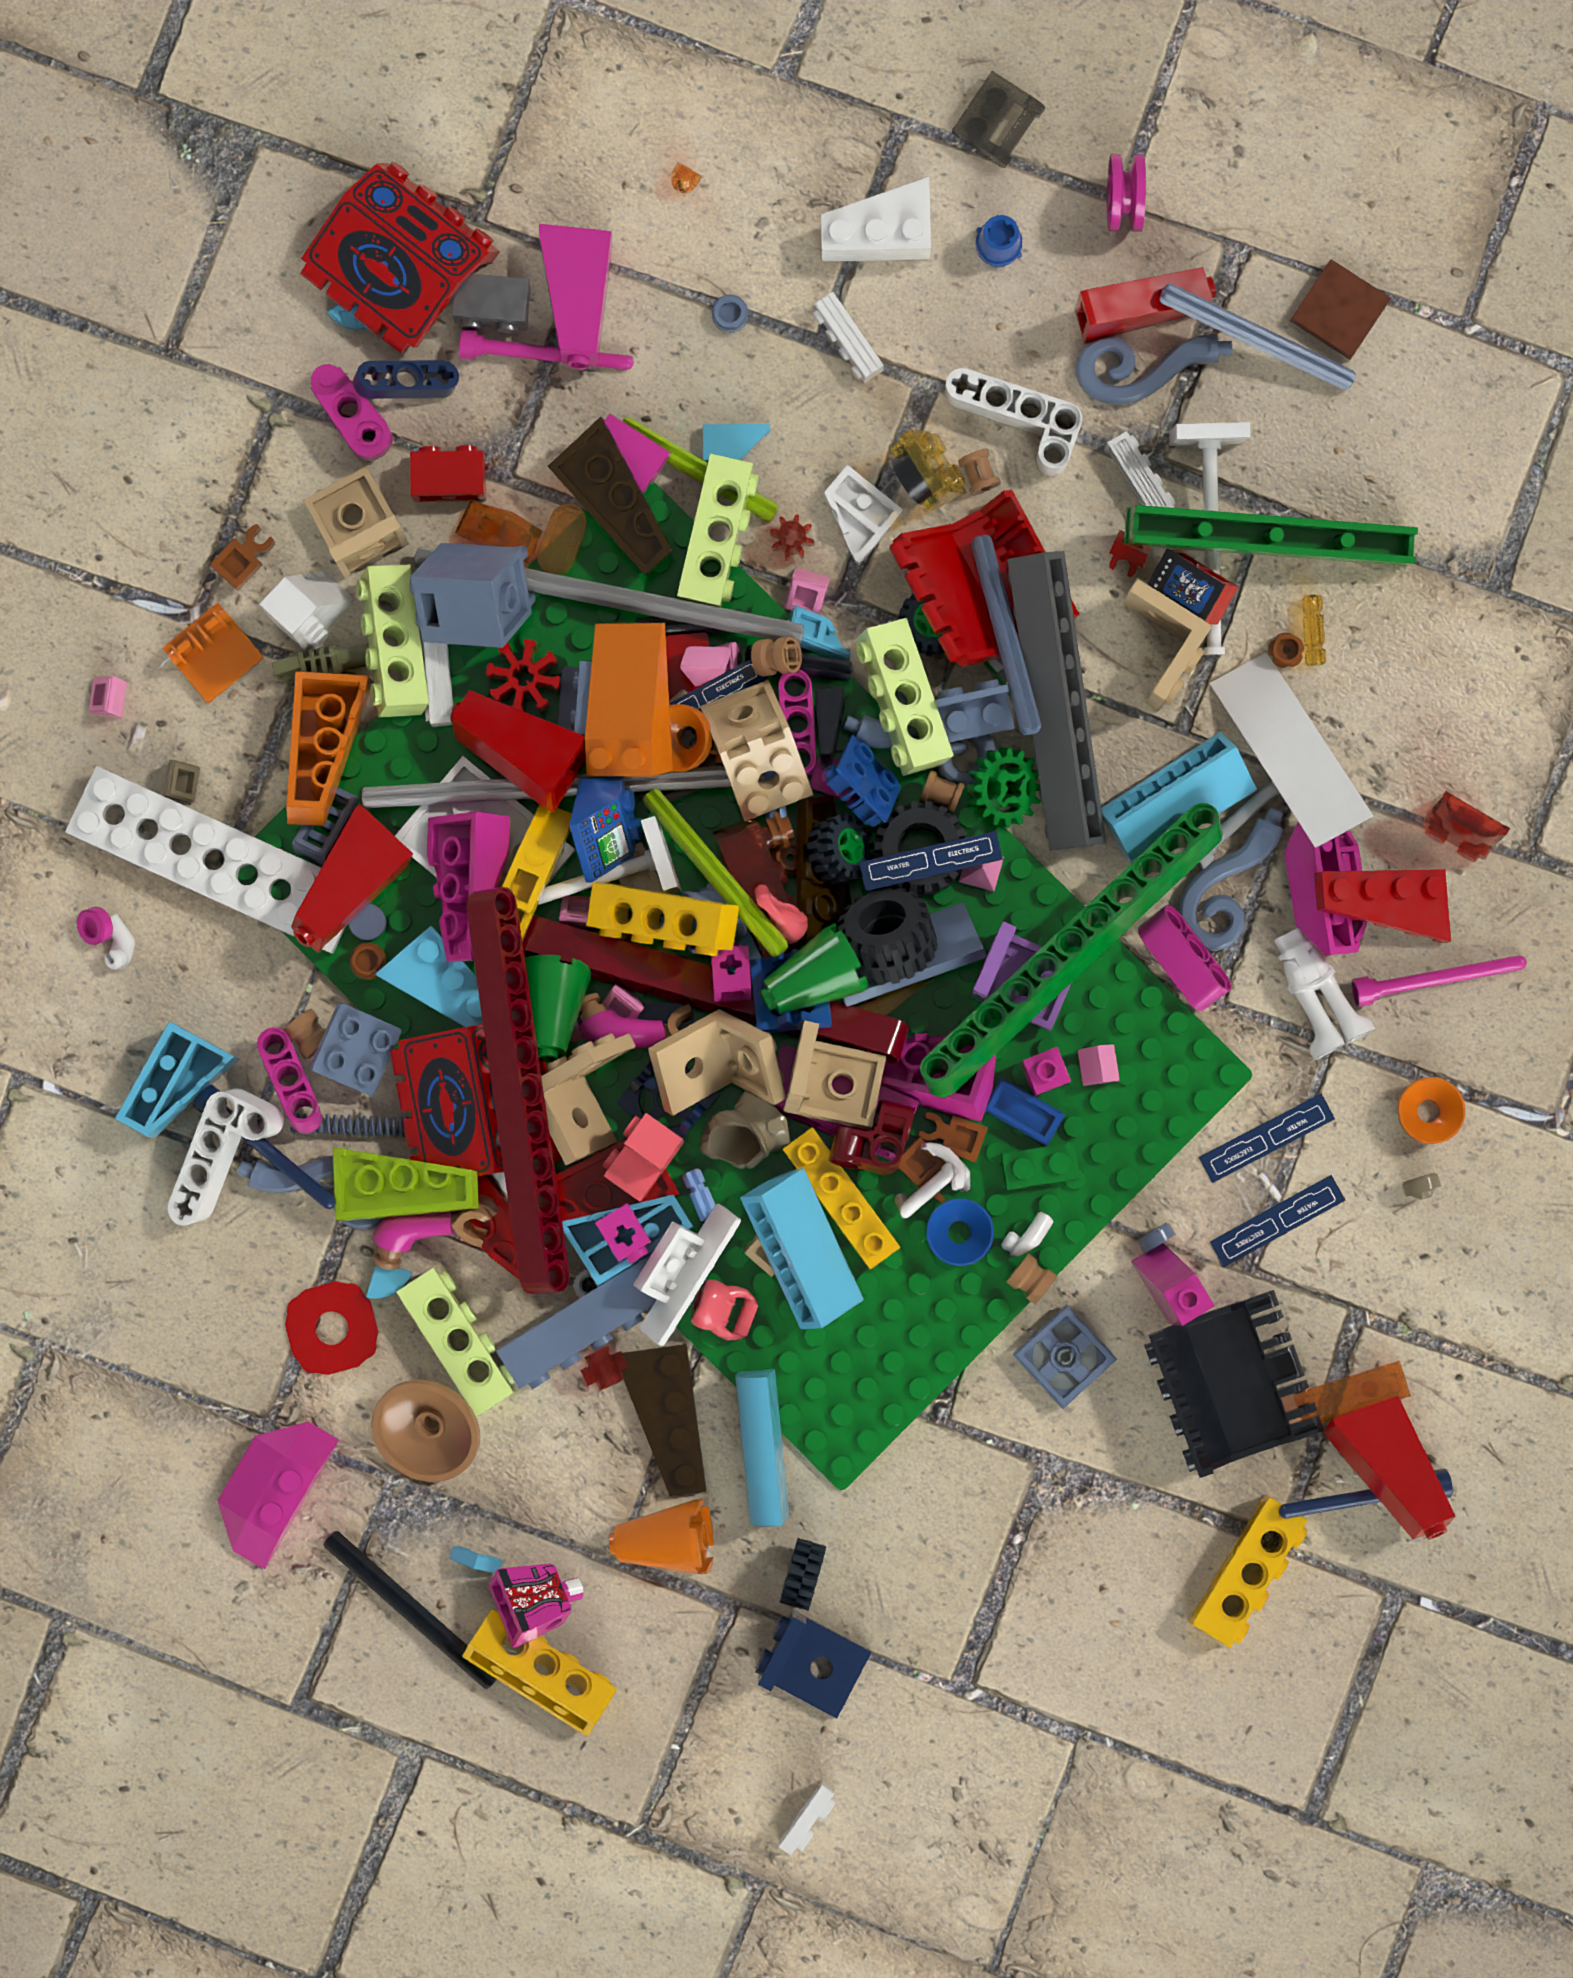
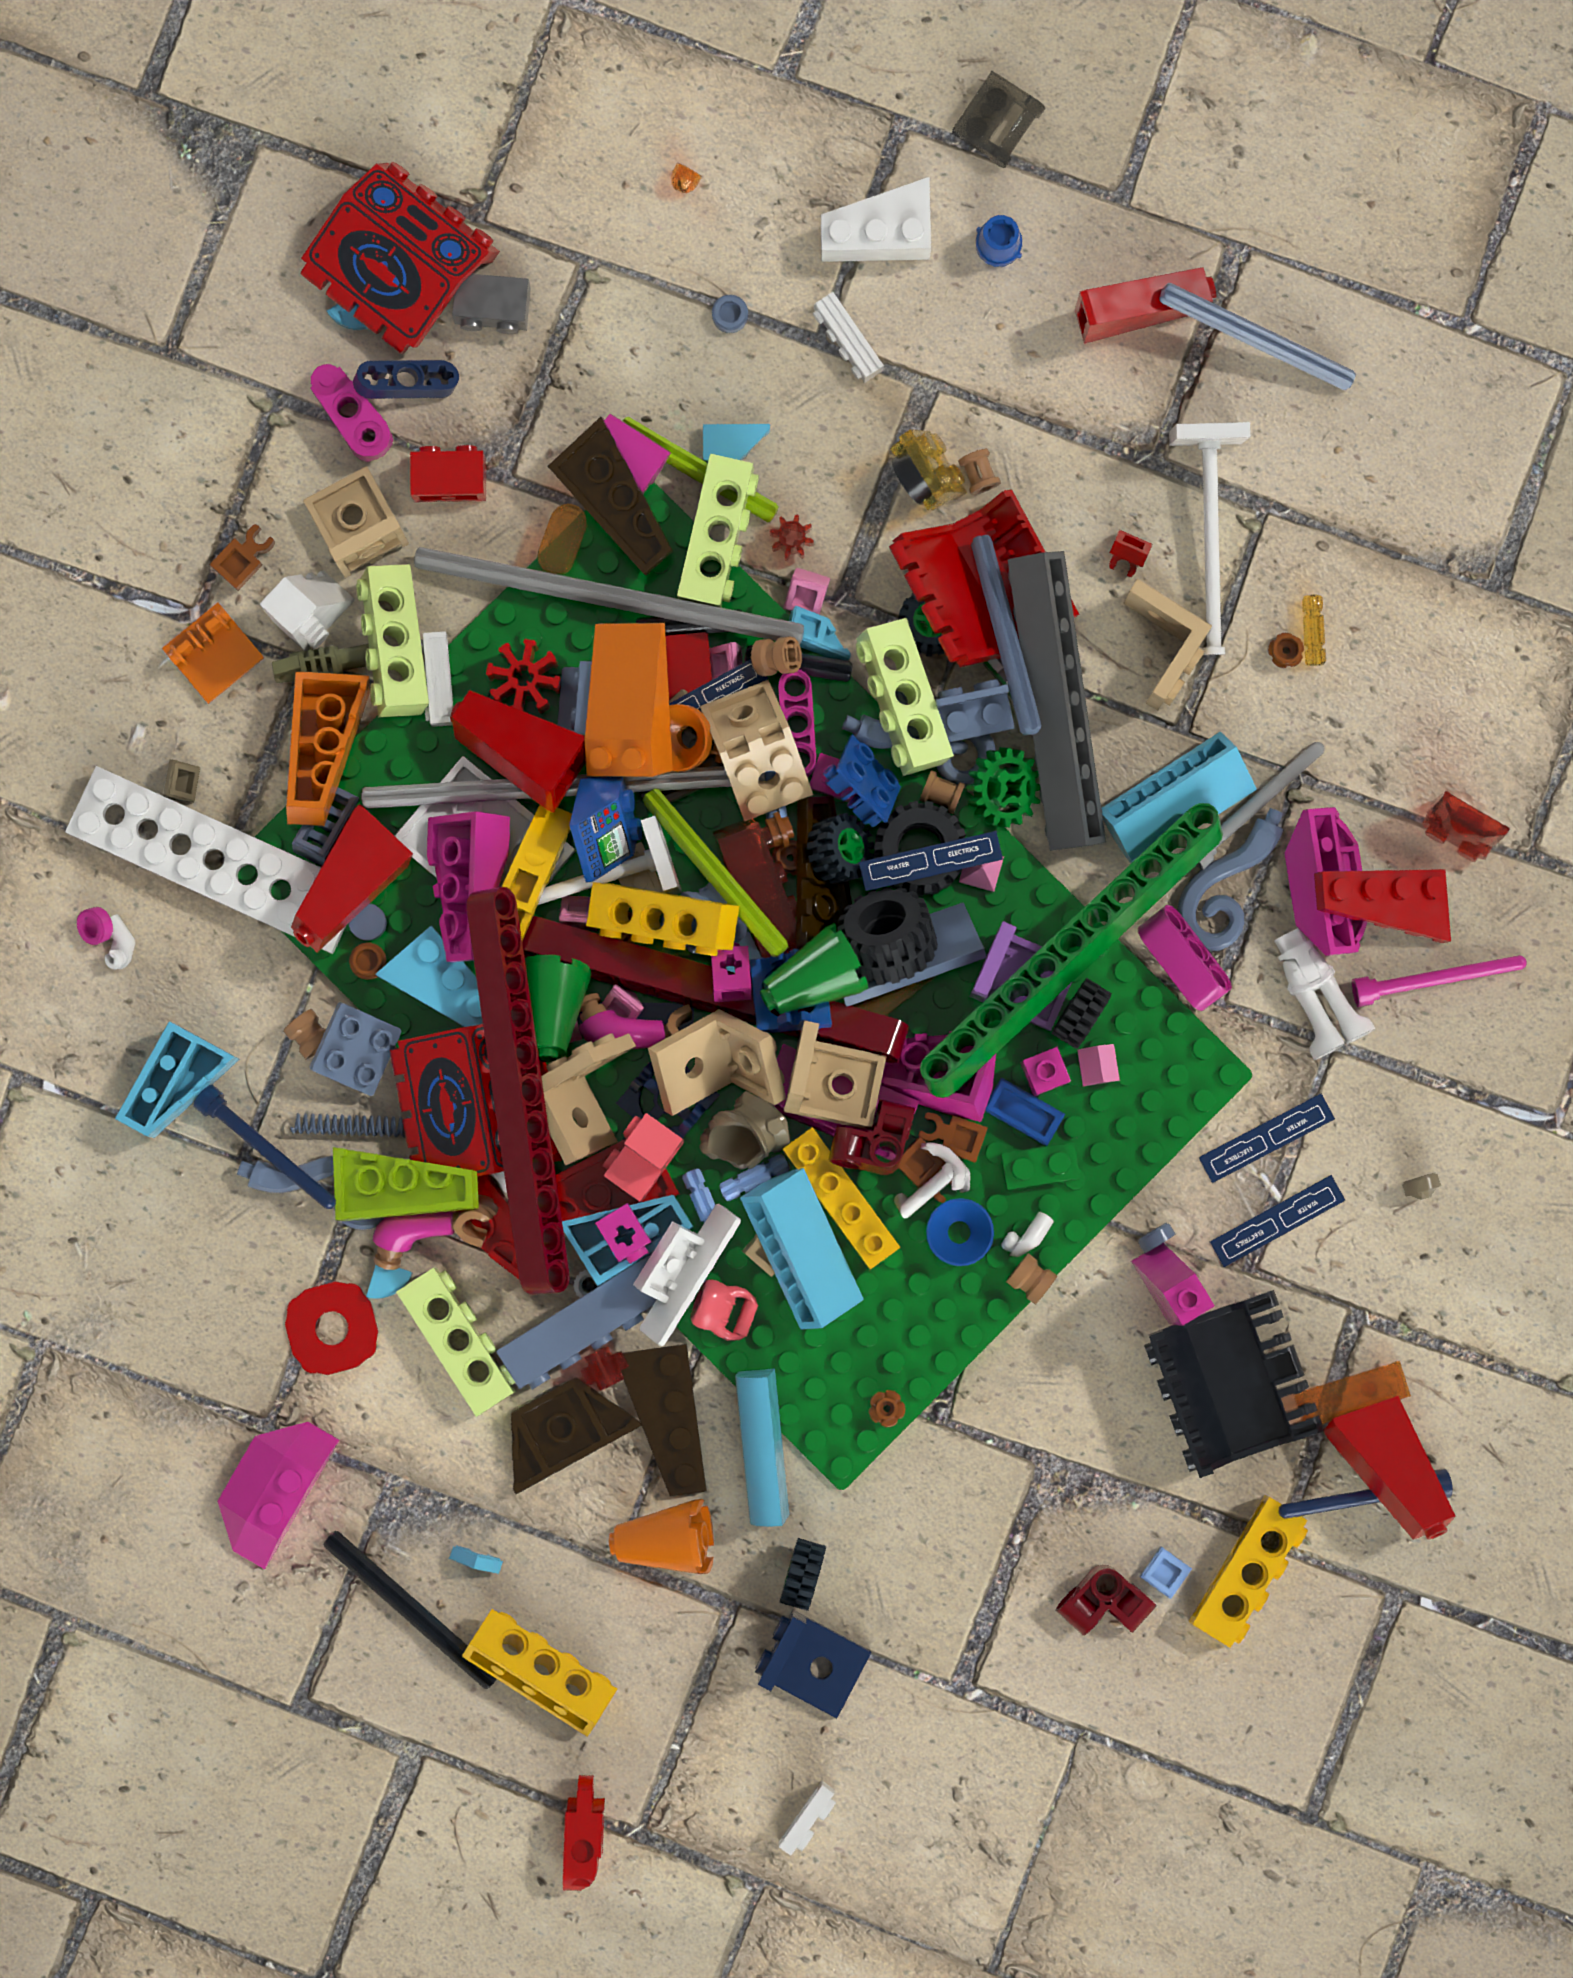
(107, 696): bright pink slope -> none
(186, 1203): white beam -> none
(286, 1064): dark pink beam -> none
(415, 1442): medium nougat dish -> none
(471, 594): sand blue container -> none
(475, 345): dark pink piece -> none
(497, 527): clear orange slope -> none
(532, 1600): torso -> none
(562, 1430): none -> dark brown wing
(577, 284): dark pink slope -> none
(583, 1836): none -> red piece
(704, 663): bright pink slope -> none
(754, 1177): none -> light blue axle
(783, 916): coral piece -> none
(829, 714): black slope -> none
(860, 512): white wing -> none
(896, 1412): none -> dark orange plate
(1011, 414): white beam -> none
(1064, 1356): sand blue piece -> none
(1081, 1013): none -> black tyre
(1086, 1605): none -> dark red piece
(1126, 192): dark pink wheel -> none
(1137, 471): white piece -> none
(1165, 1572): none -> light blue tile
(1193, 351): sand blue plant -> none
(1193, 585): brick -> none
(1269, 535): green tile -> none
(1291, 750): white sticker -> none
(1340, 309): copper tile -> none
(1450, 1110): orange piece -> none

